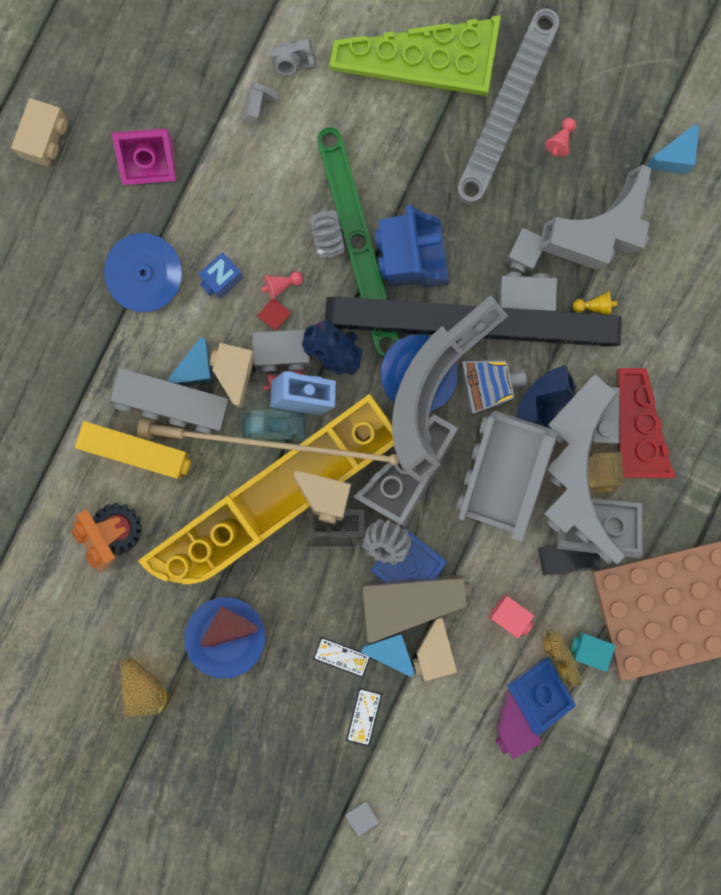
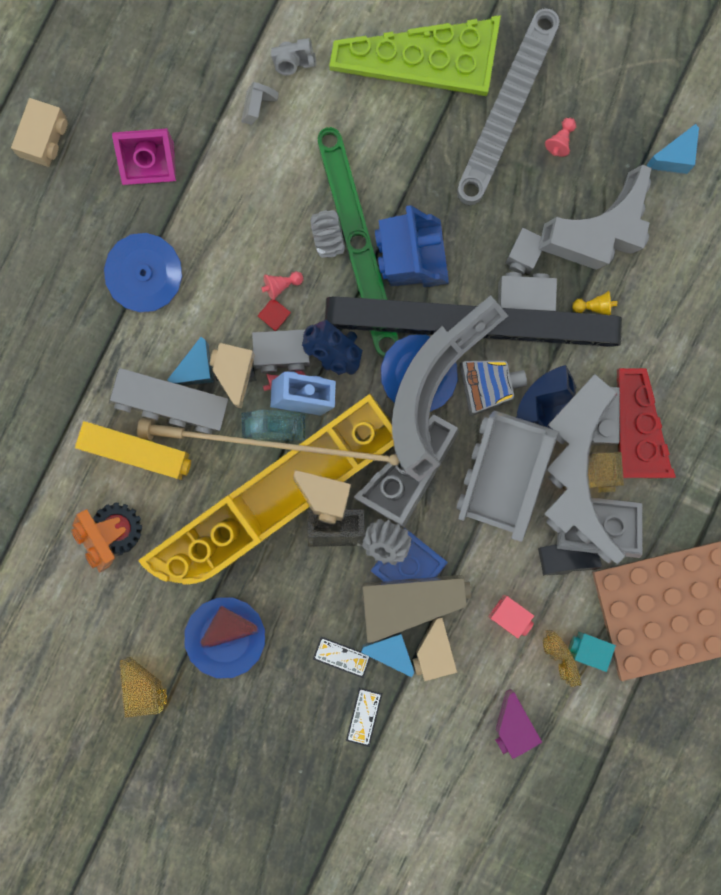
(220, 276): blue brick -> none
(362, 818): light grey piece -> none
(541, 695): blue tile -> none

